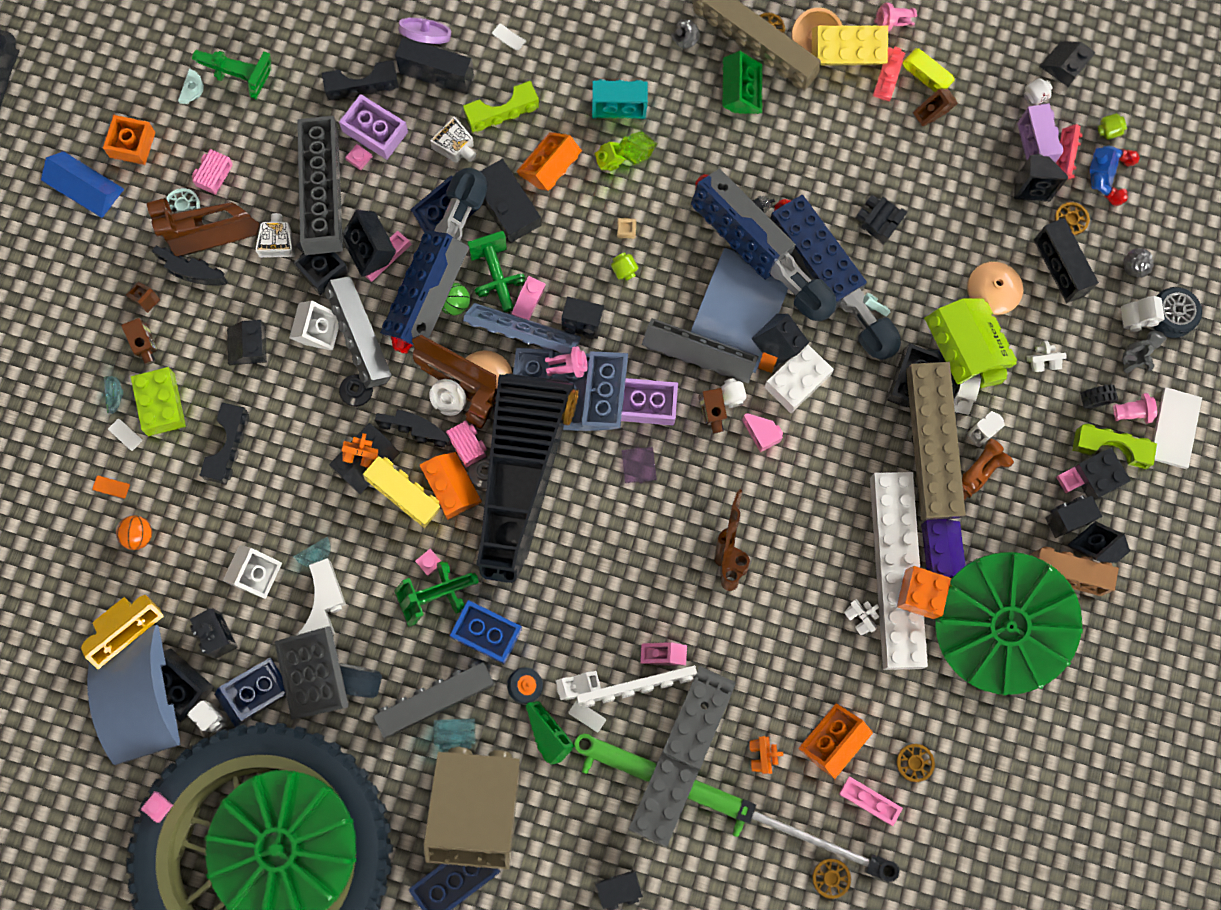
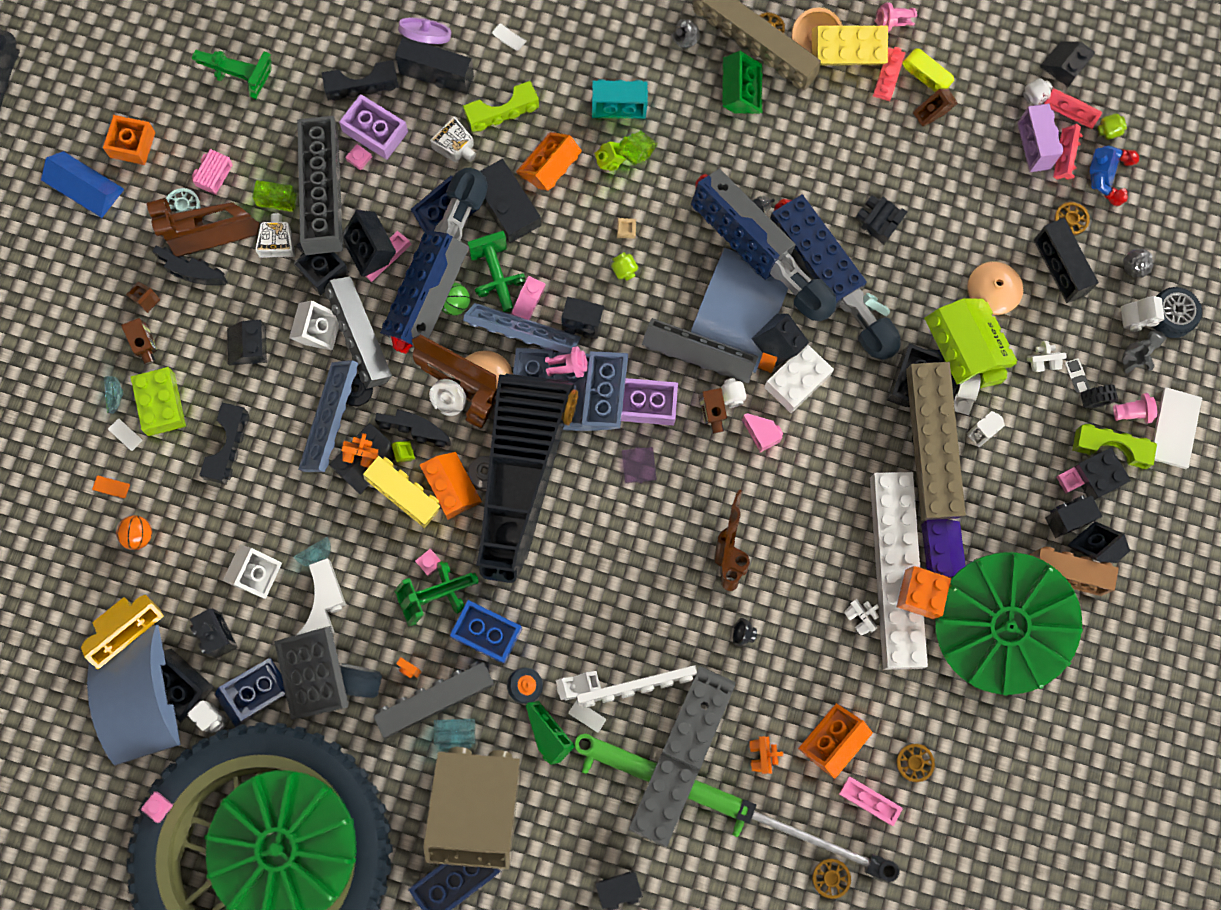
(192, 88): light aqua plate -> none
(274, 195): none -> clear neon green brick
(328, 416): none -> sand blue plate
(403, 451): none -> lime tile
(408, 669): none -> orange plate
(466, 444): bright pink brick -> none
(663, 654): bright pink slope -> none
(744, 632): none -> black piece
(975, 477): dark orange piece -> none
(1039, 179): black slope -> none
(1073, 108): none -> coral plate
(1077, 375): none -> sticker

